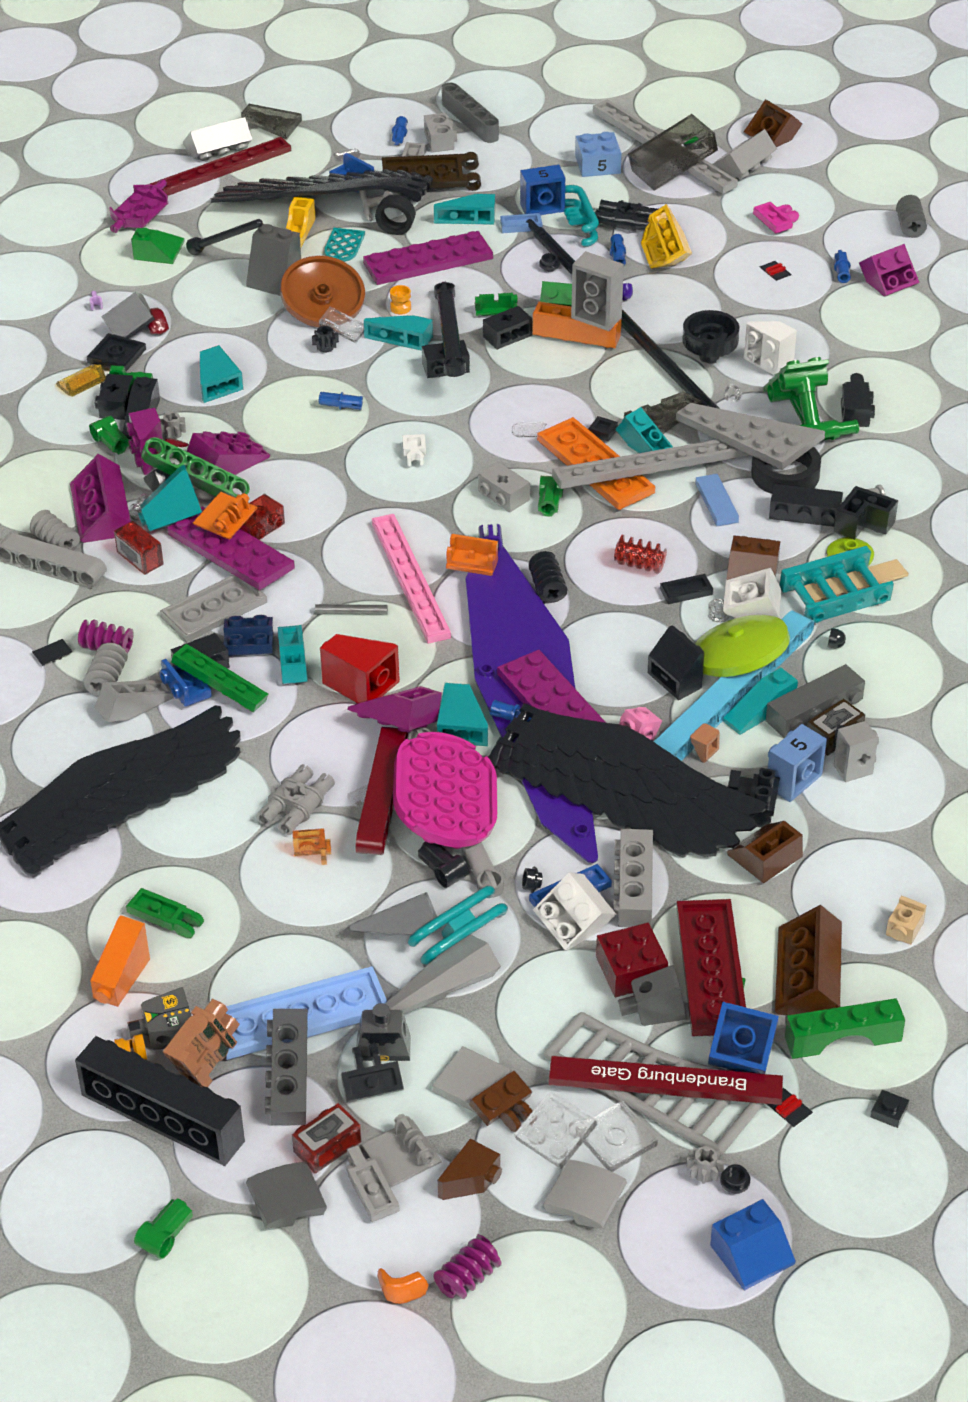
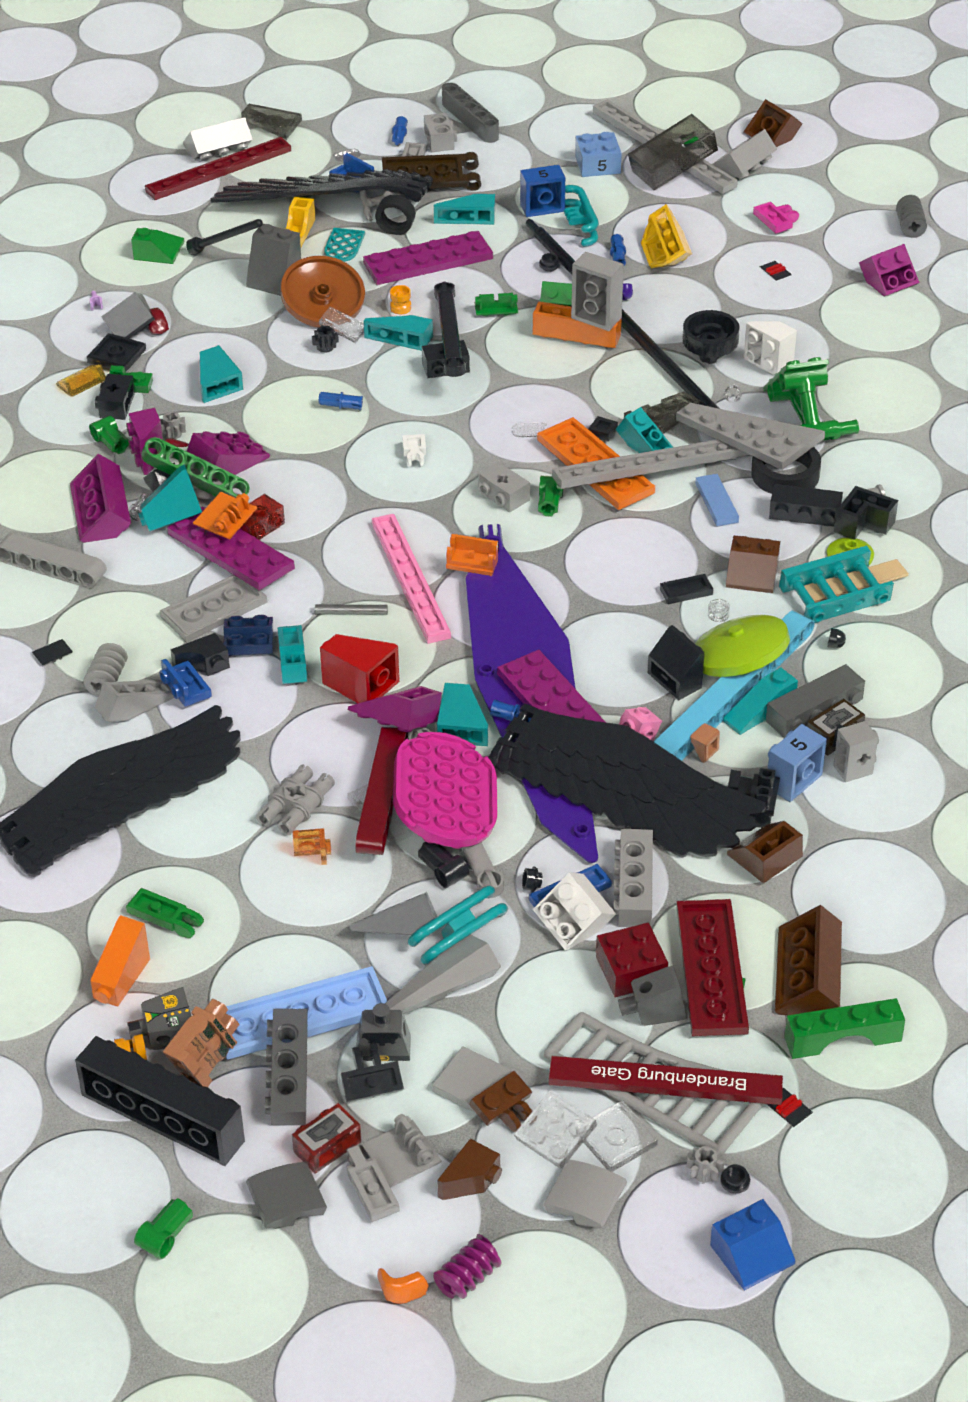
(53, 531): light grey piece -> none
(93, 636): magenta piece -> none
(138, 547): clear red brick -> none
(140, 206): magenta plate -> none
(142, 396): black slope -> none
(219, 678): green plate -> none
(507, 327): black brick -> none
(518, 223): medium blue tile -> none
(547, 577): black piece -> none
(624, 214): black pin -> none
(639, 555): clear red piece -> none
(743, 1039): blue brick -> none
(753, 595): white slope -> none
(842, 267): blue axle -> none
(857, 401): black hinge -> none
(889, 1108): black plate -> none
(906, 920): tan brick -> none

